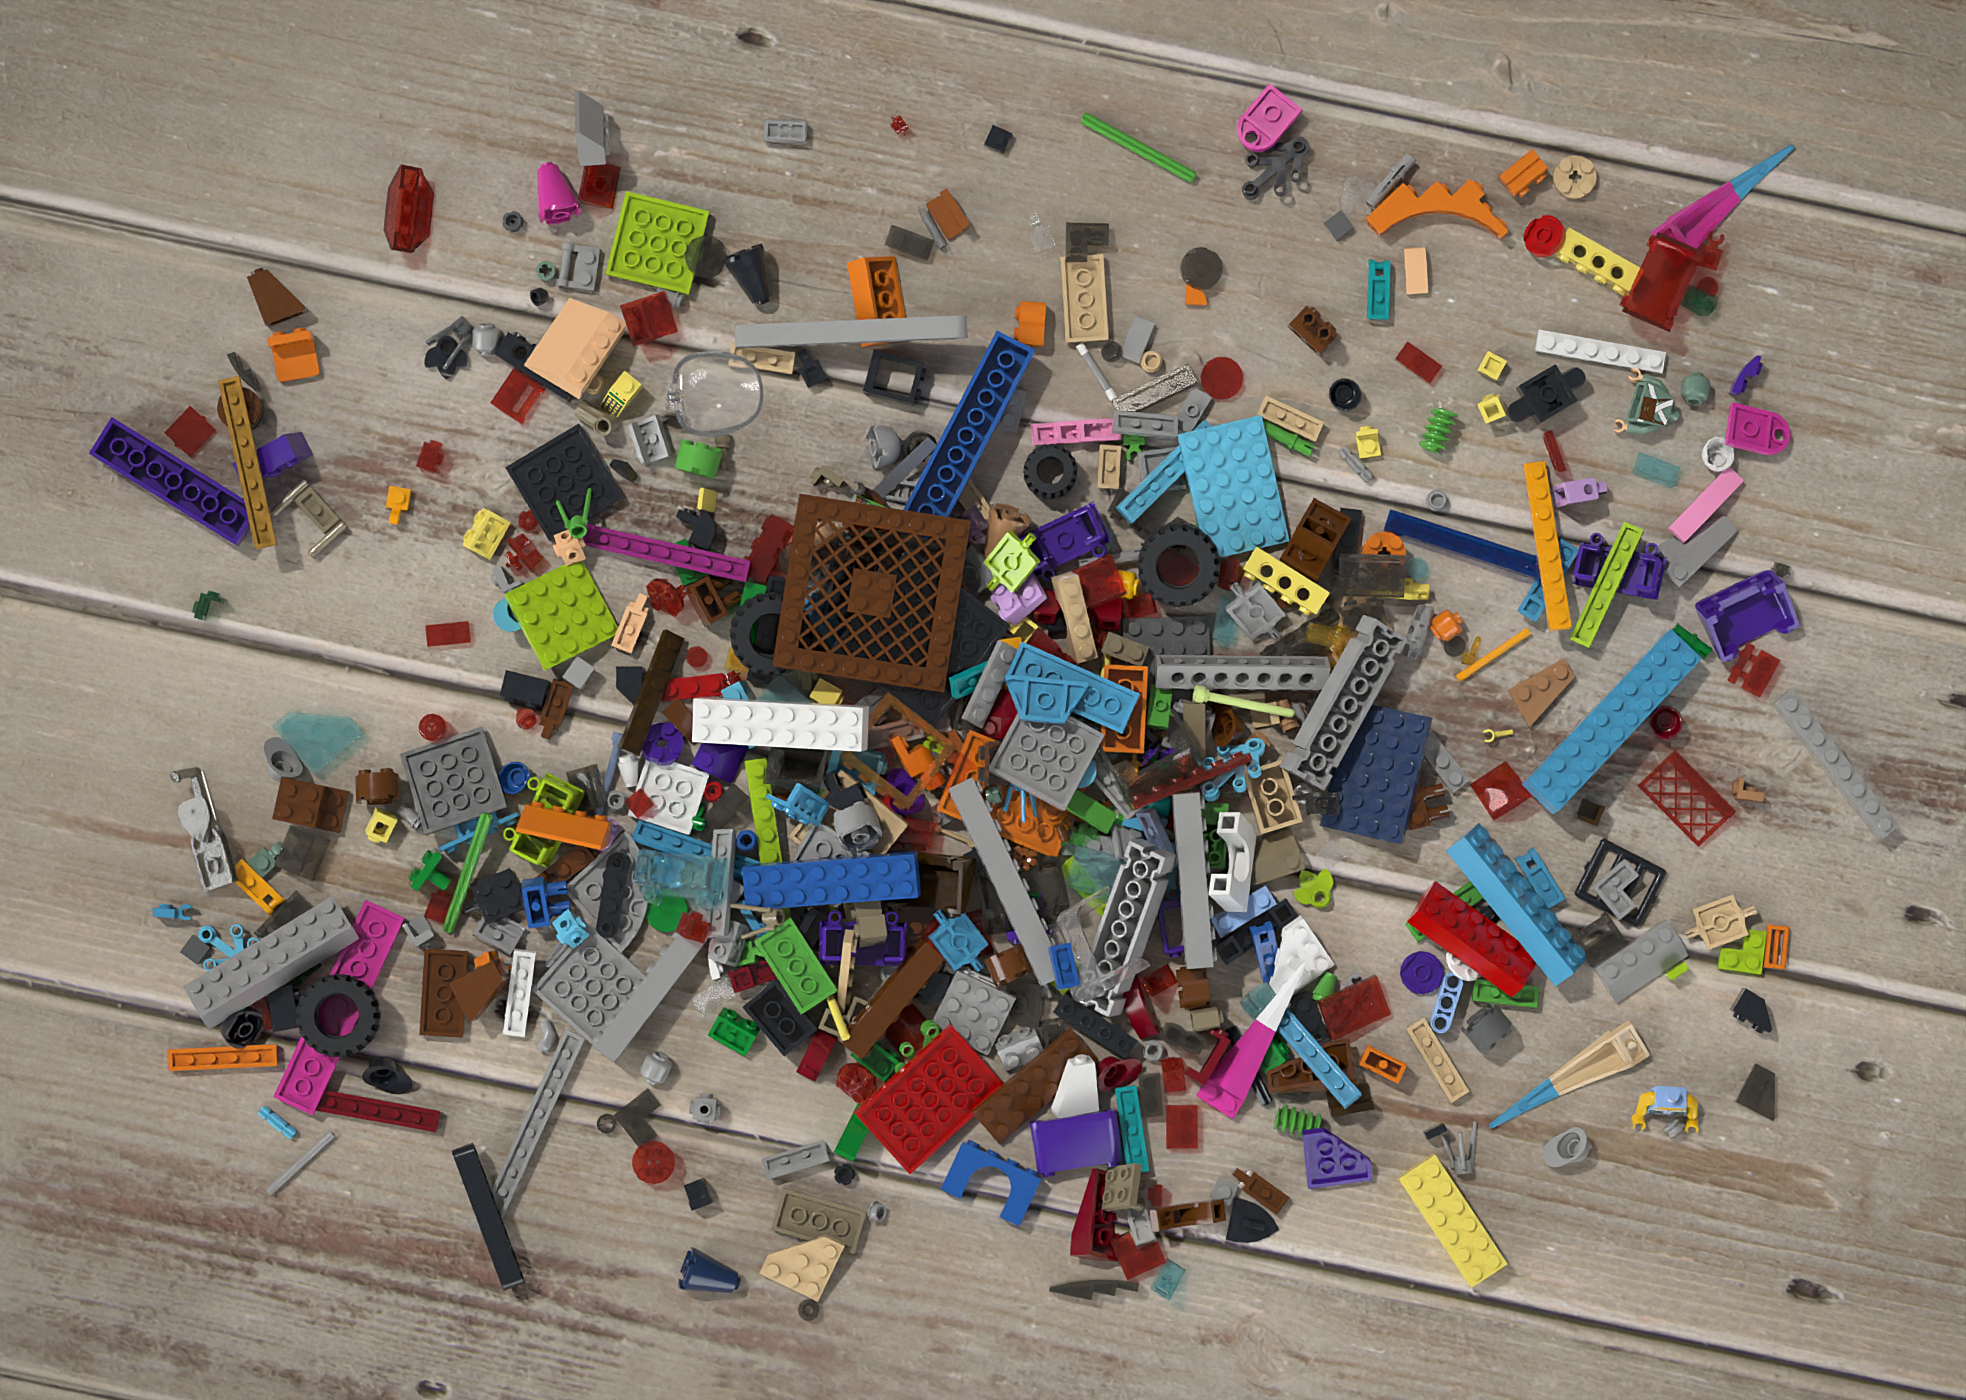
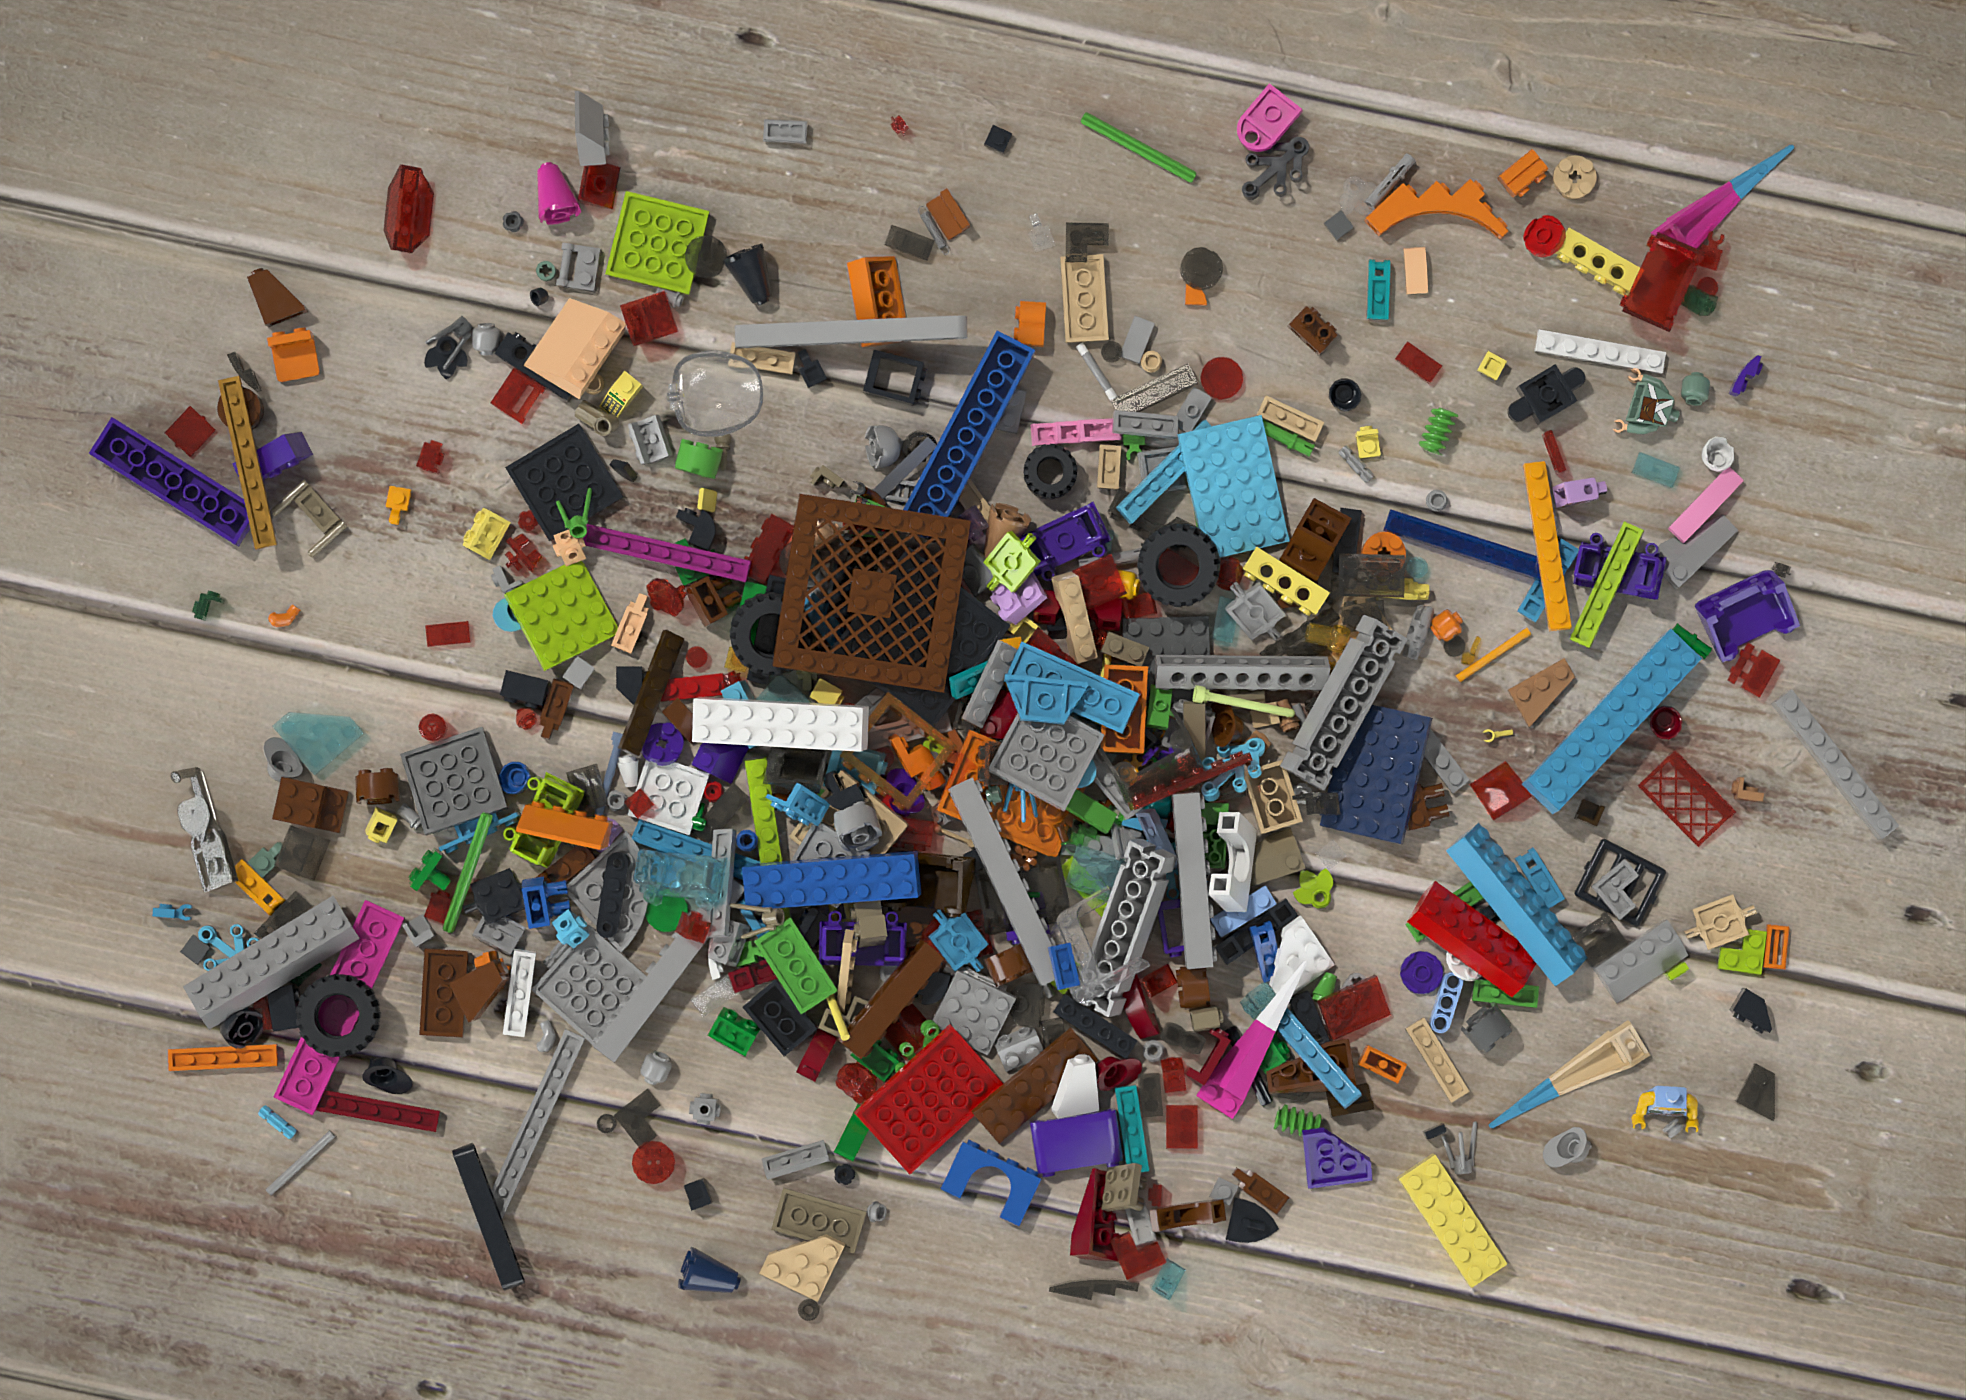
(284, 619): none -> orange arm
(1492, 407): light yellow brick -> none
(1754, 430): dark pink plate -> none

